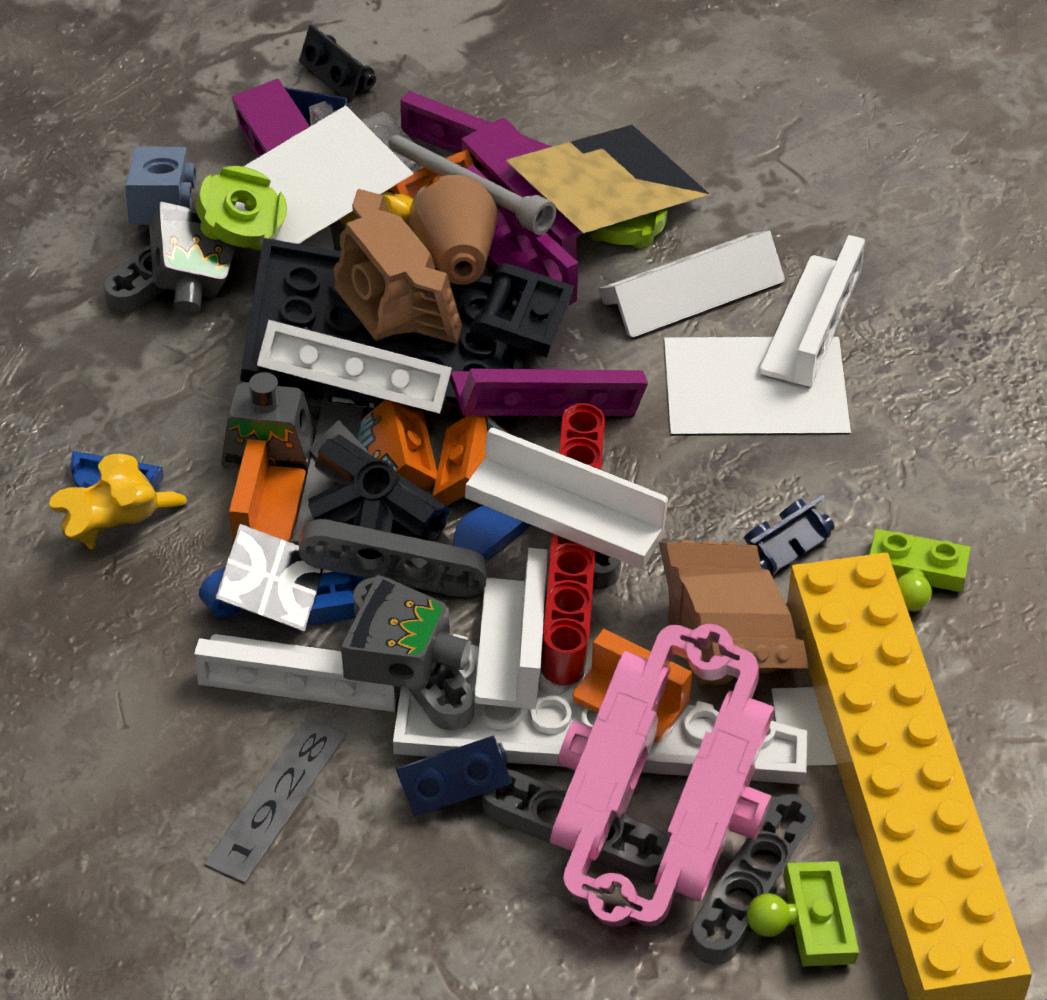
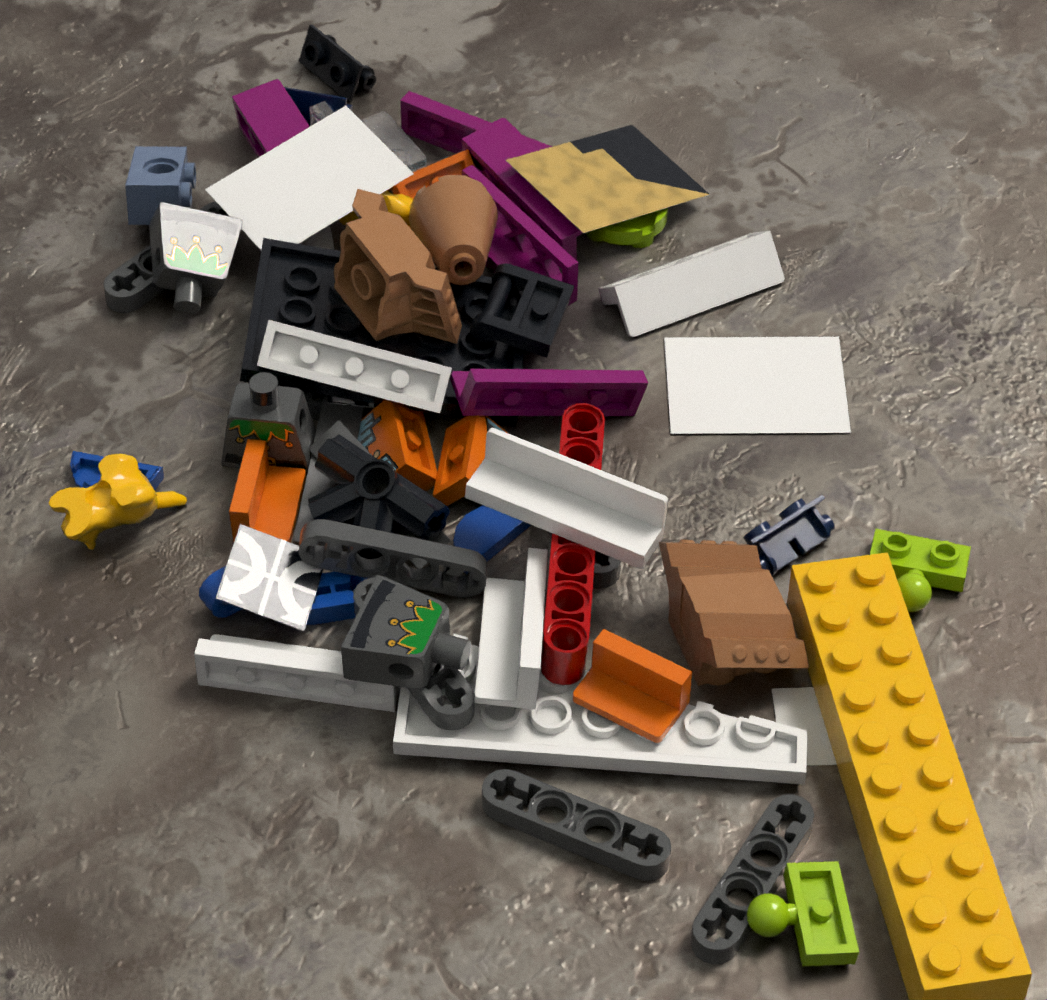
(237, 227): lime plate -> none
(275, 799): flat silver sticker -> none
(454, 775): dark blue hinge -> none
(532, 211): light grey piece -> none
(613, 755): bright pink piece -> none
(814, 315): white panel -> none

